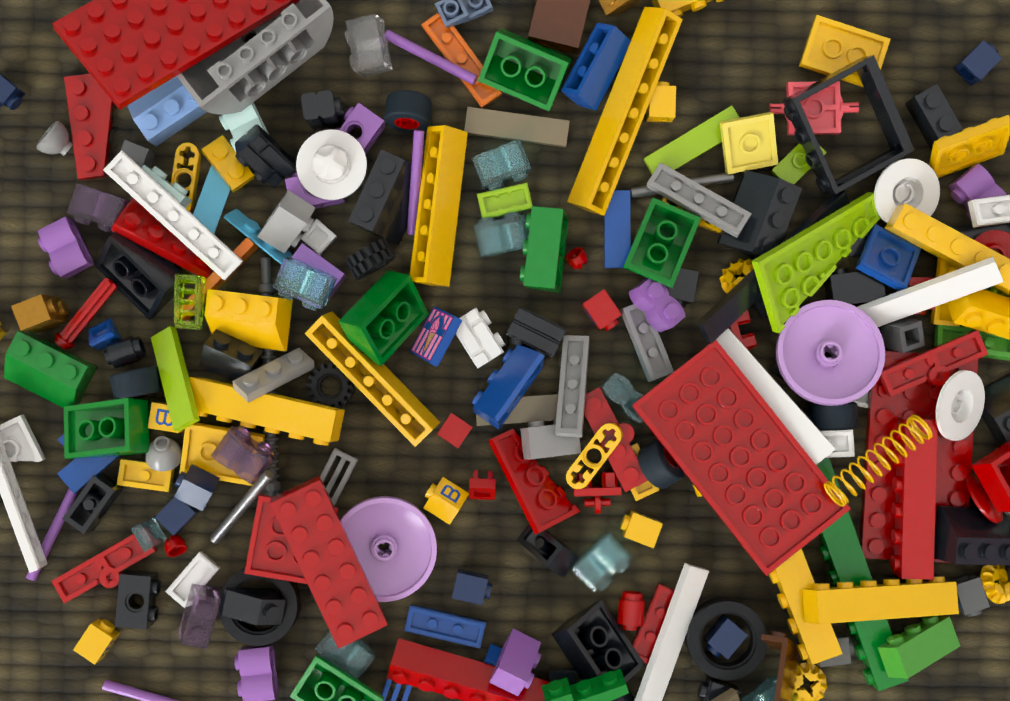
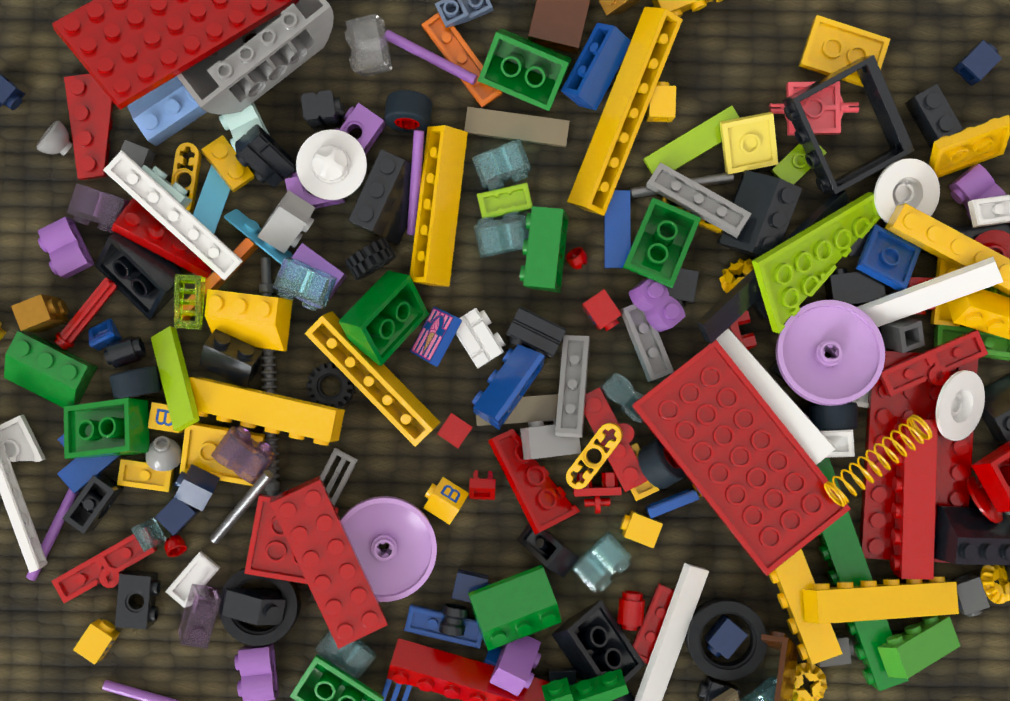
(273, 374): light grey plate -> none
(318, 237): white tile -> none
(453, 619): none -> black wheel
(514, 607): none -> green slope
(671, 502): none -> blue tile

